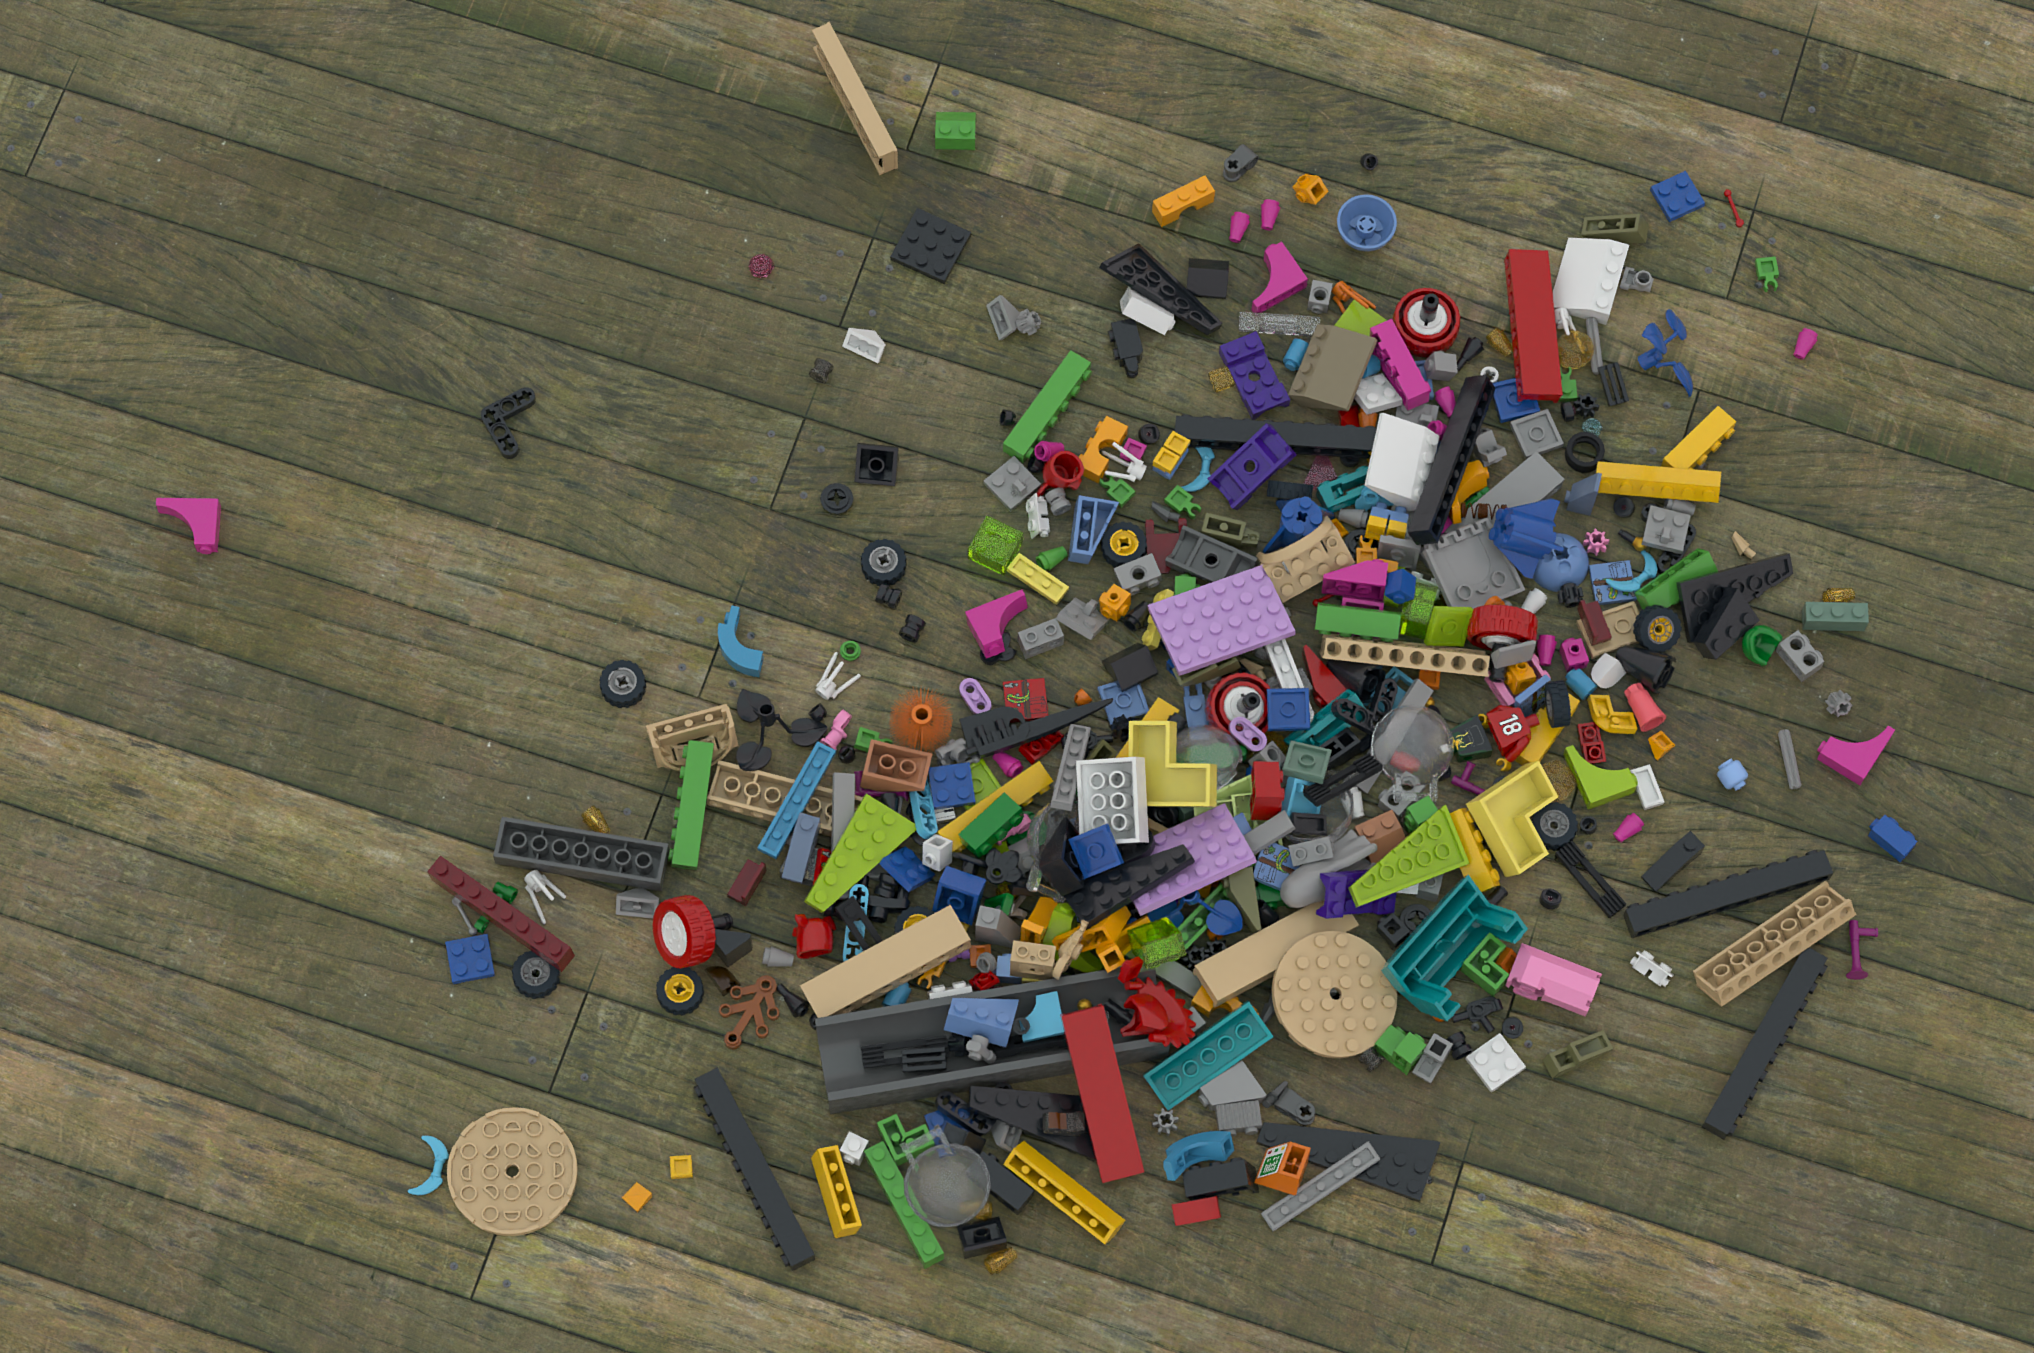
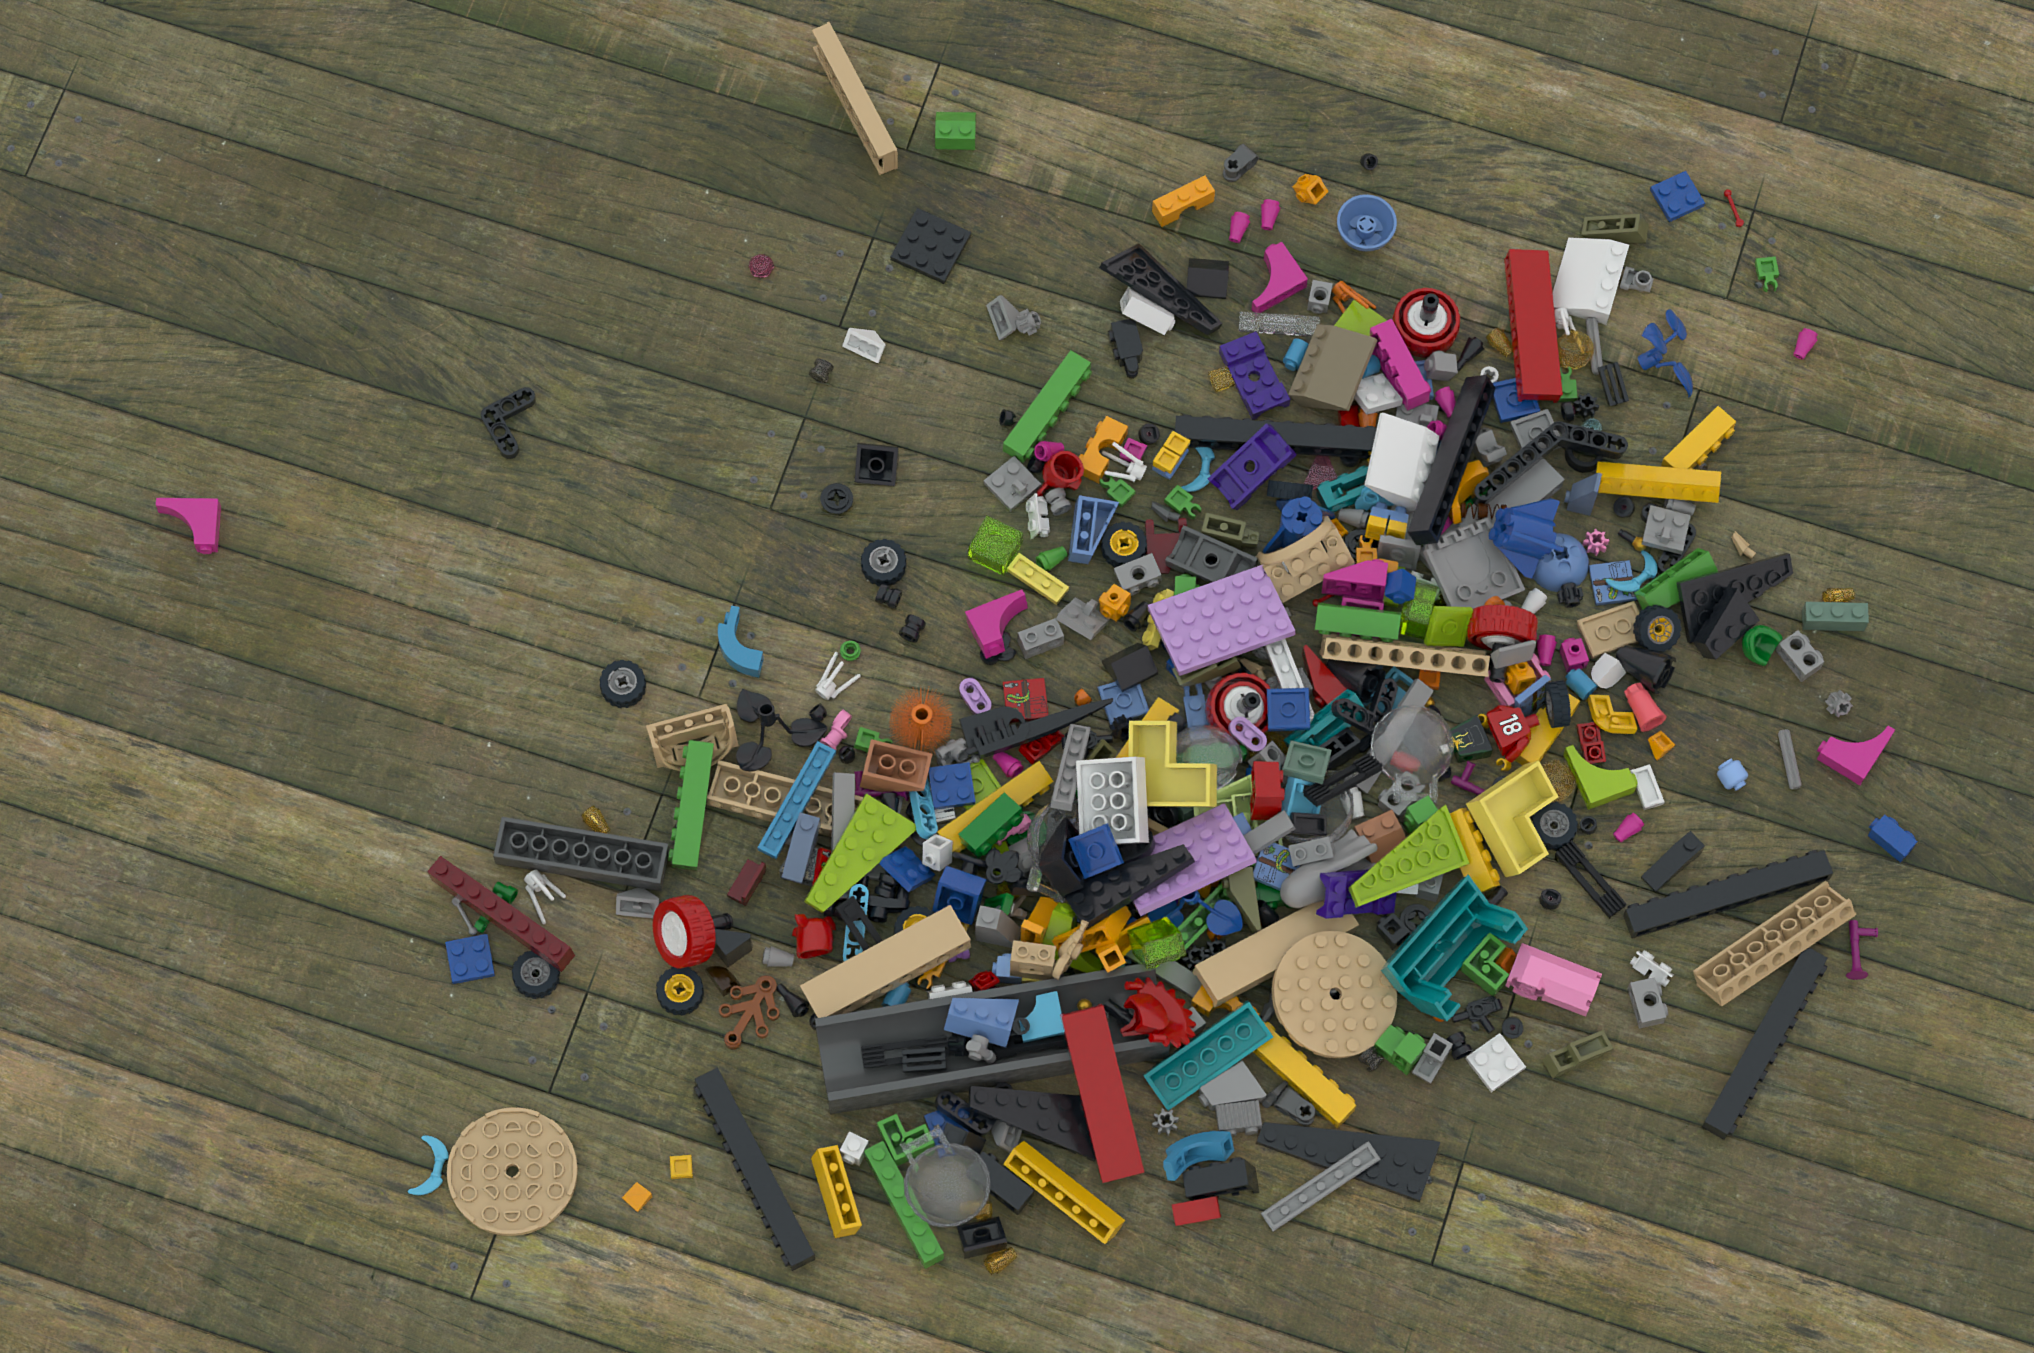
(976, 950): orange tile -> none
(986, 962): light grey plate -> none
(1063, 1123): clear smoke leg -> none
(1130, 969): red plate -> none
(1283, 1167): orange slope -> none
(1305, 1078): none -> yellow brick
(1536, 453): none -> black beam
(1594, 622): dark red panel -> none
(1644, 1014): none -> light grey brick

